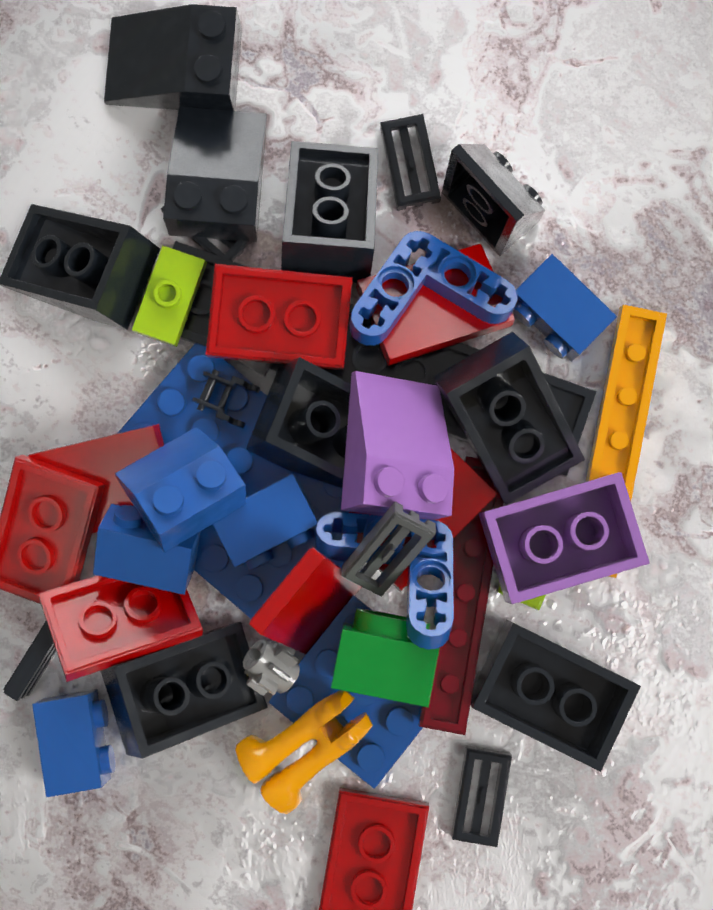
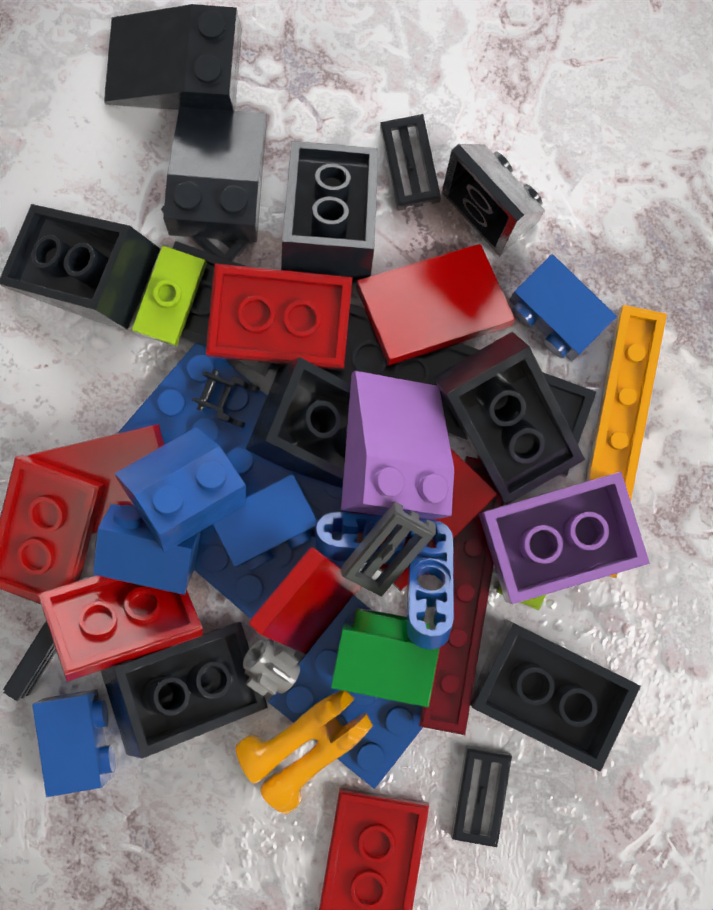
(430, 273): blue beam -> none

